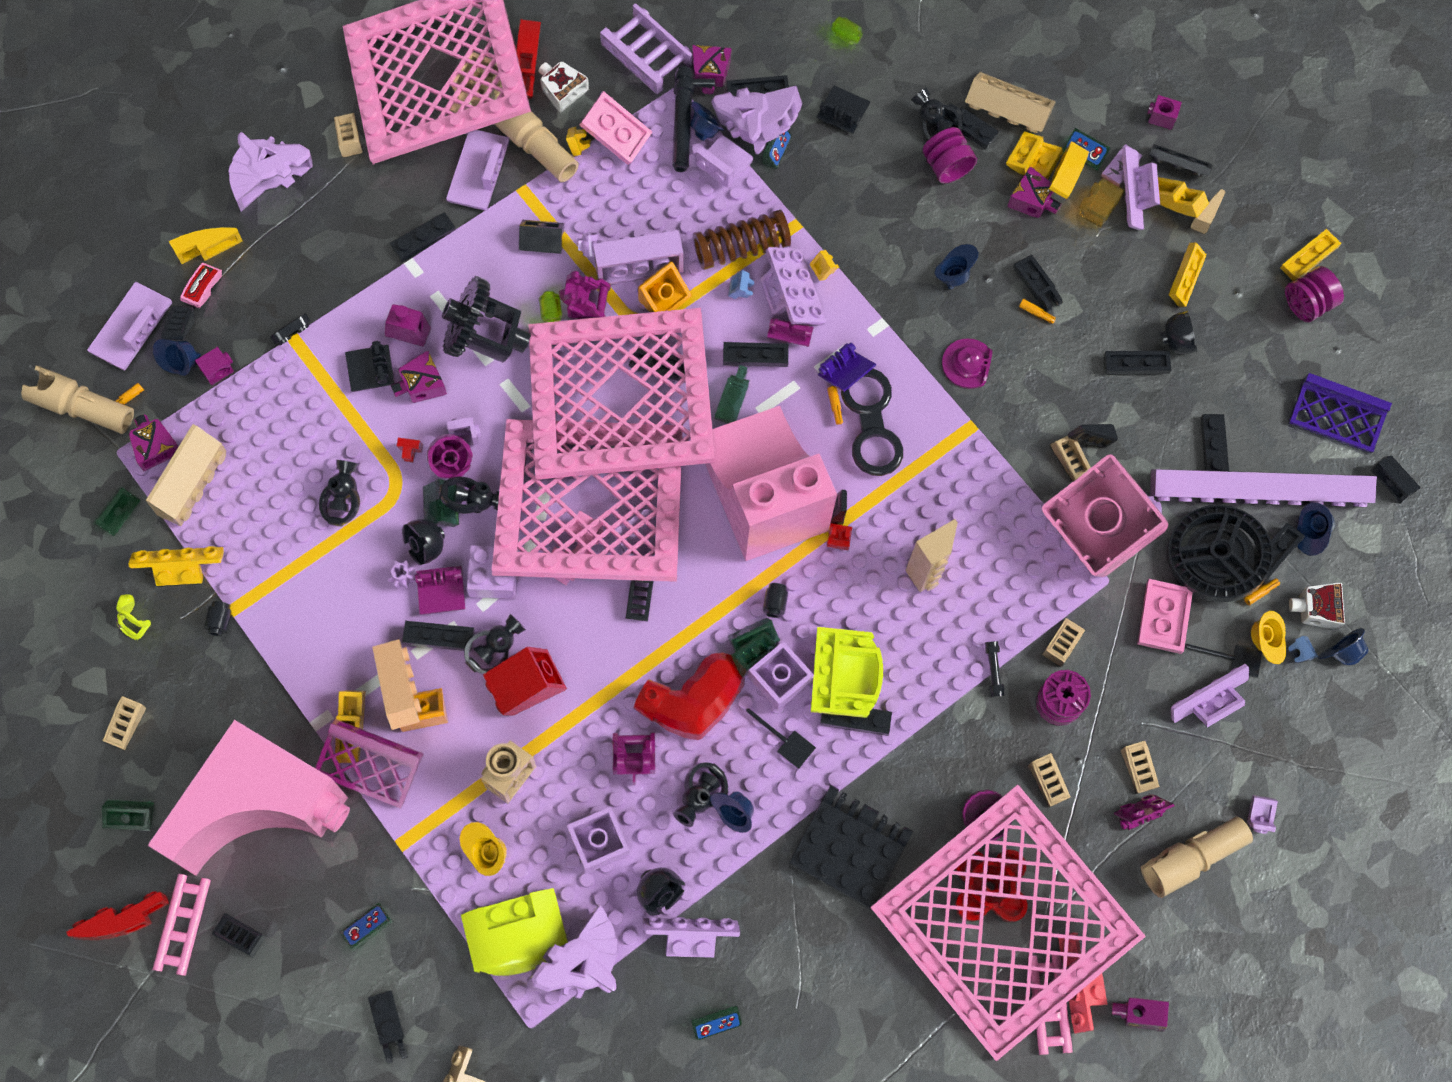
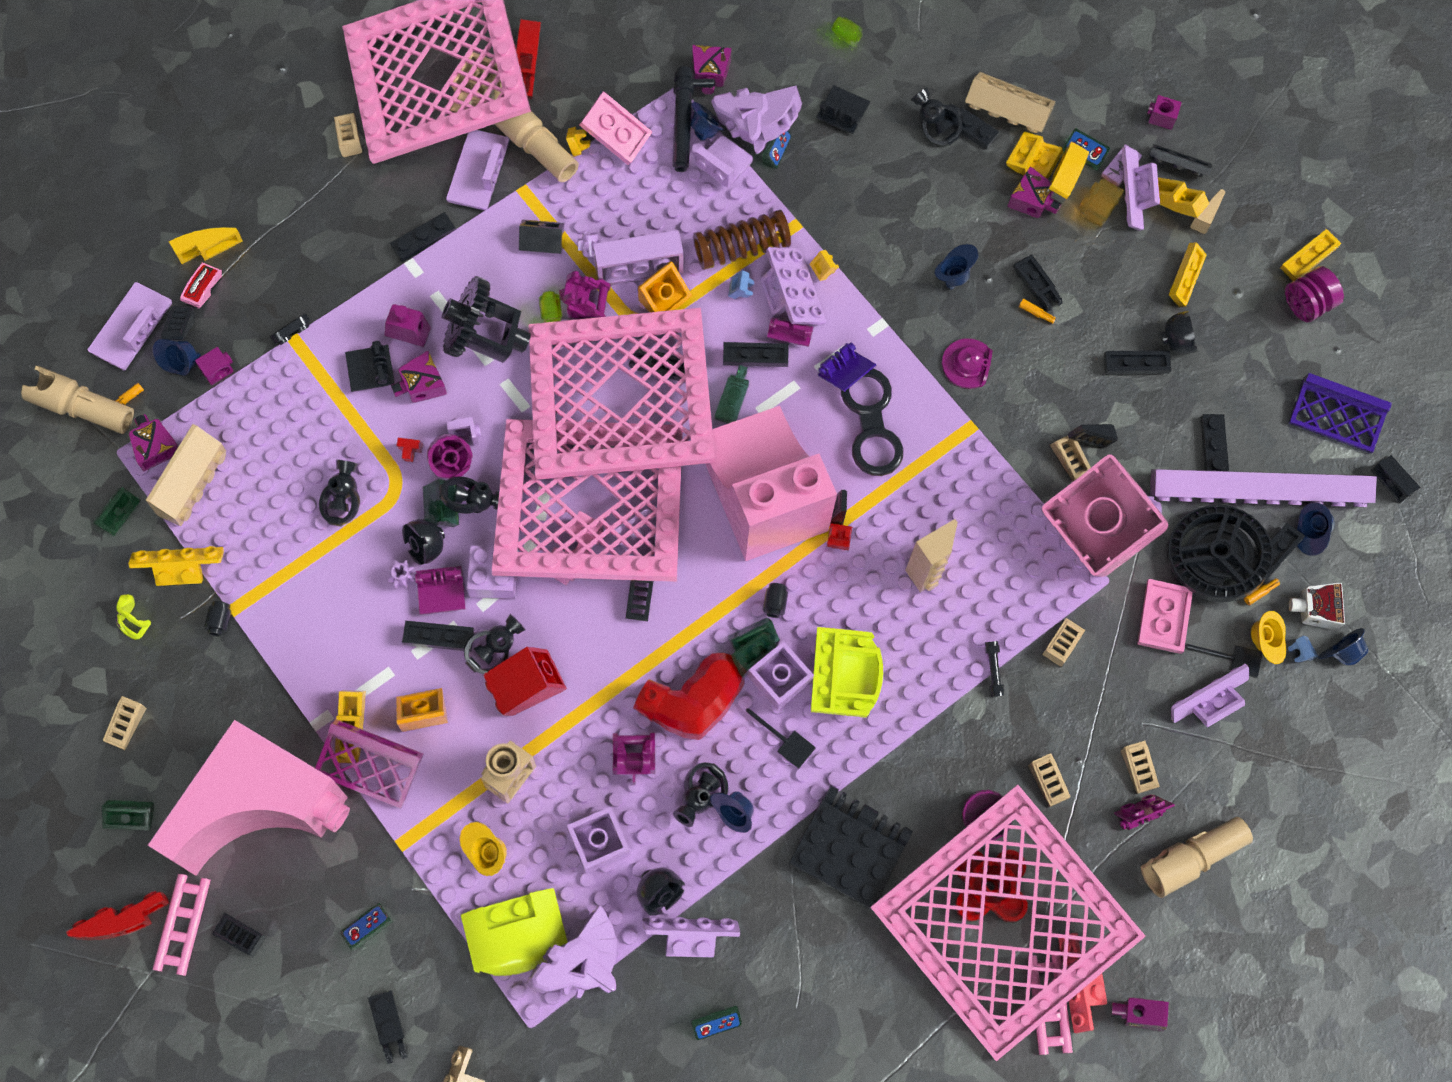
(265, 166): lavender animal -> none
(396, 685): light nougat brick -> none
(562, 84): white torso -> none
(640, 66): lavender fence -> none
(759, 85): black plate -> none
(835, 404): light orange piece -> none
(876, 722): black plate -> none
(949, 155): magenta wheel -> none
(1054, 706): magenta wheel -> none
(1262, 814): lavender bracket -> none

